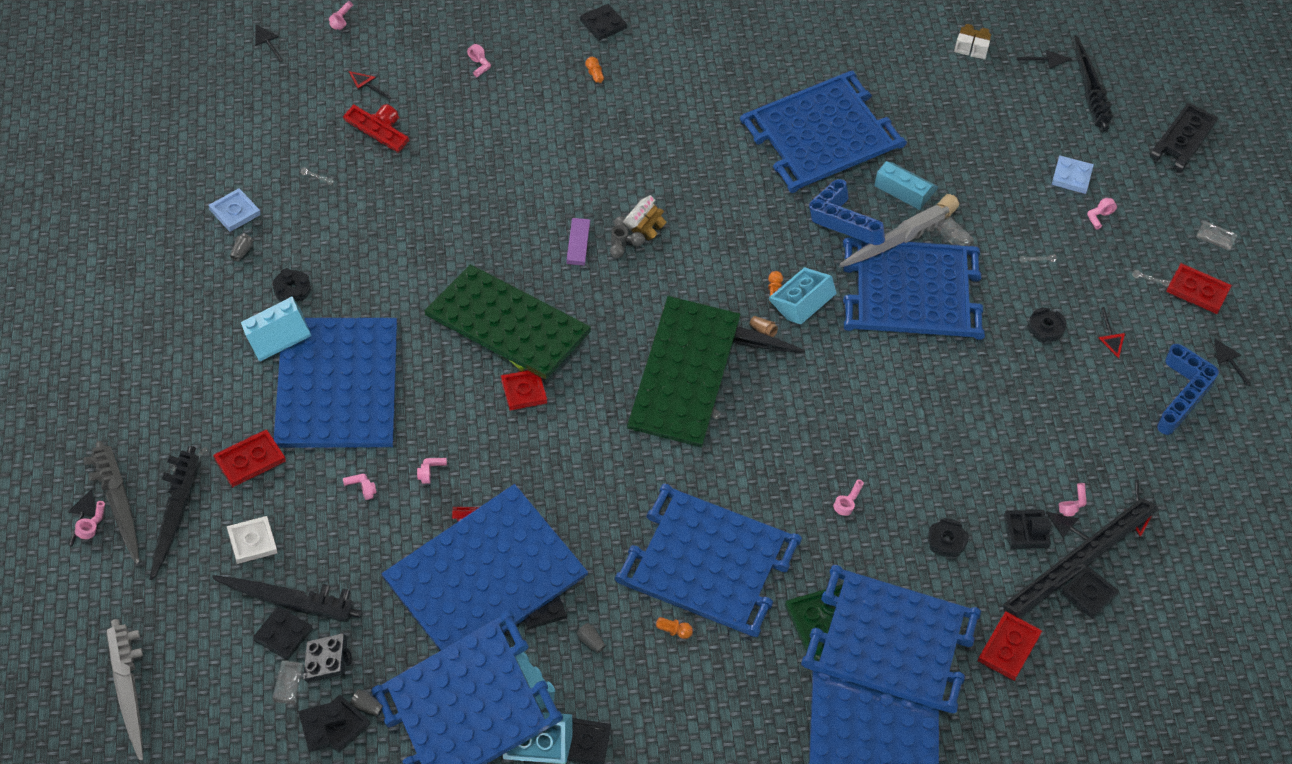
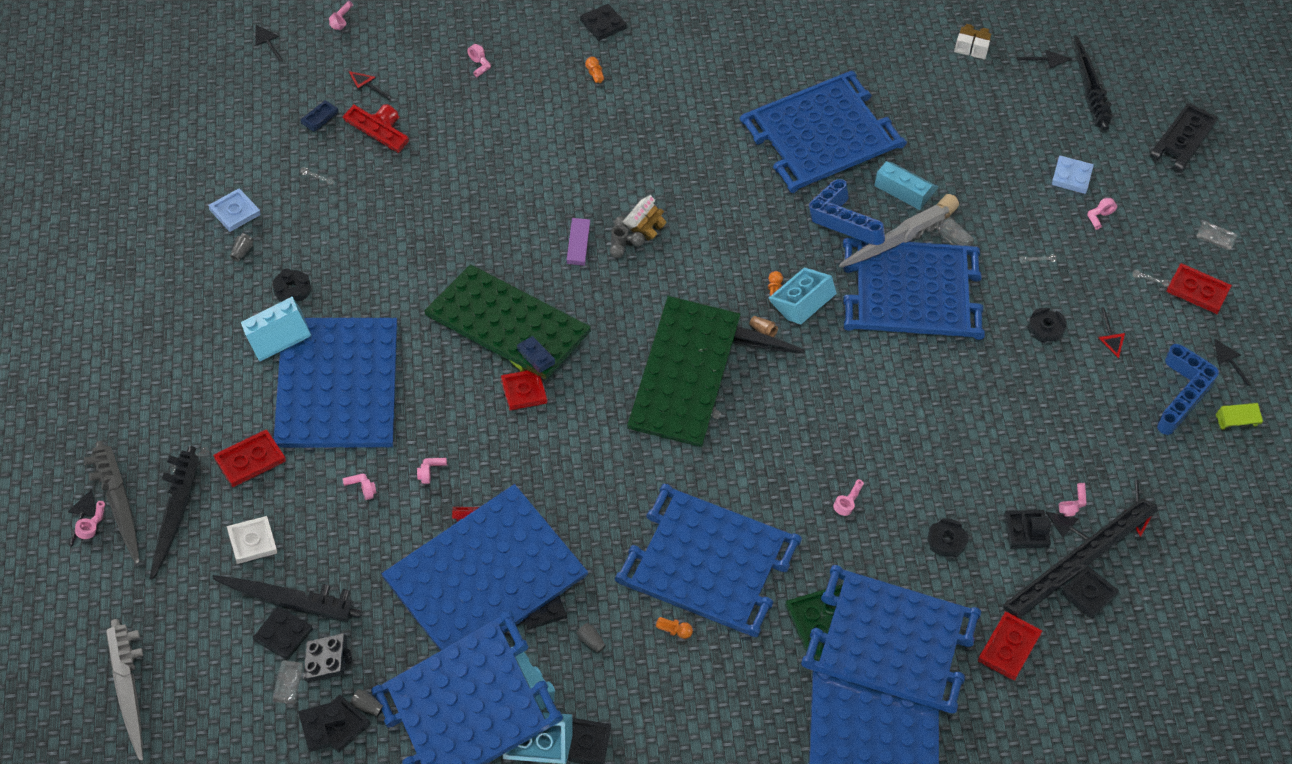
(319, 115): none -> dark blue plate
(536, 354): none -> dark blue plate
(1239, 415): none -> lime hinge

